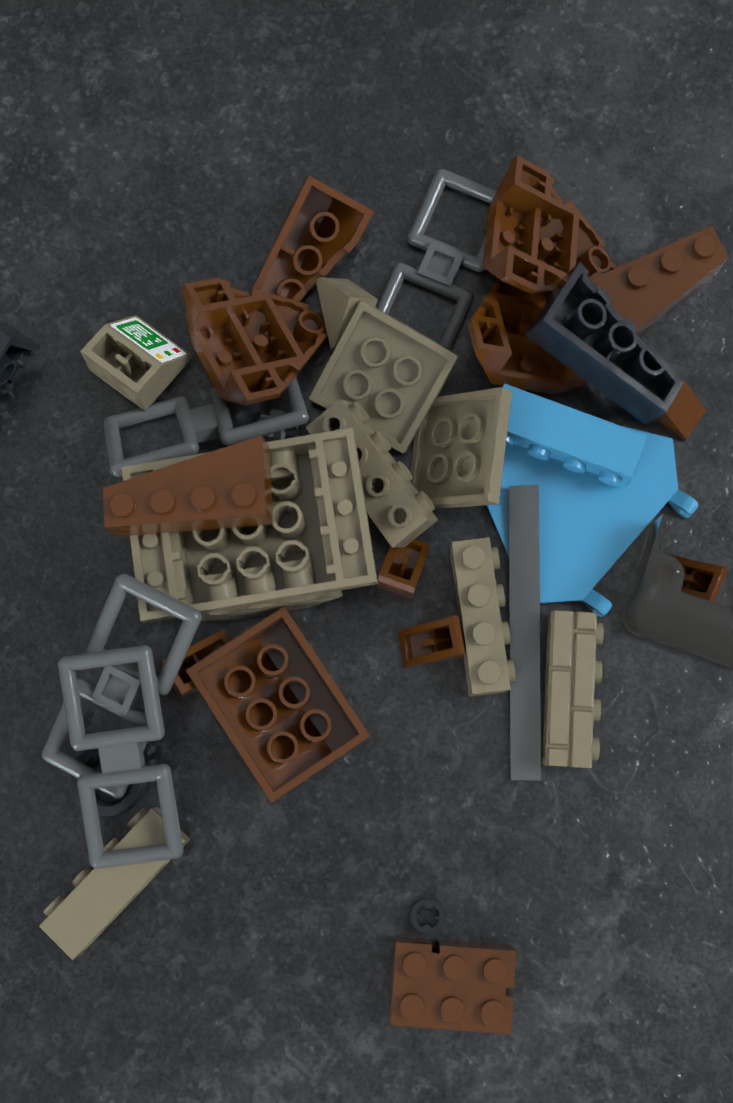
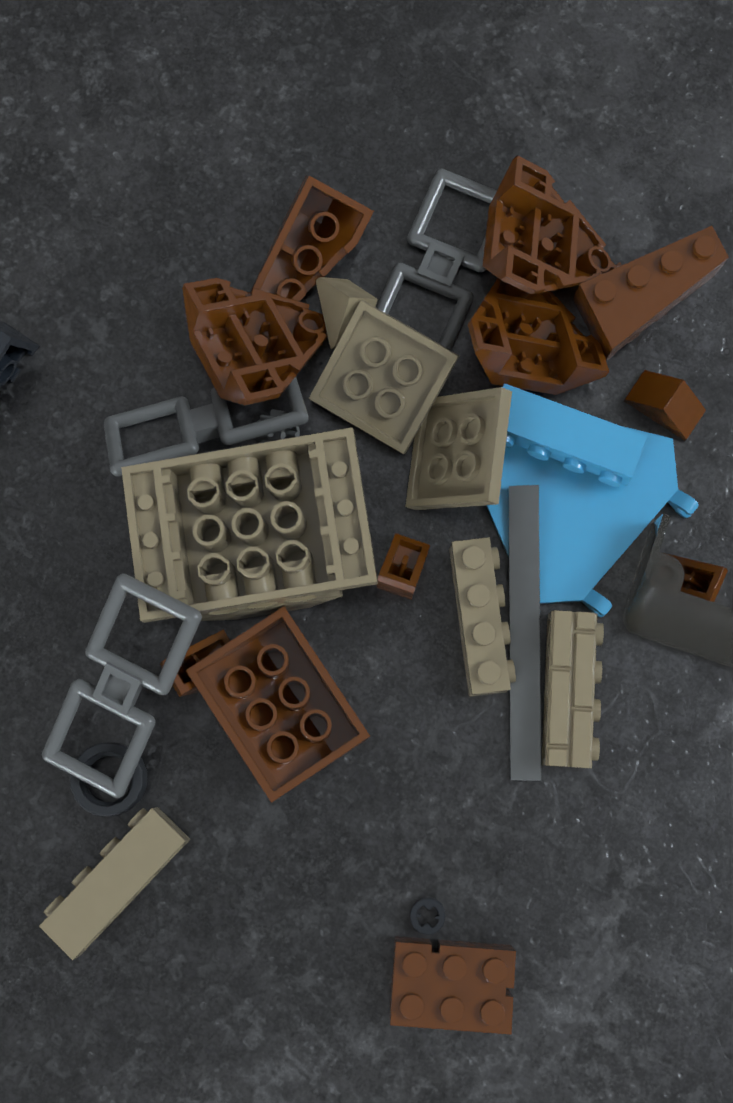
(120, 757): dark grey bar -> none
(135, 359): dark tan slope -> none
(201, 493): reddish brown wedge -> none
(387, 488): dark tan brick -> none
(432, 642): reddish brown slope -> none
(603, 348): black wedge -> none

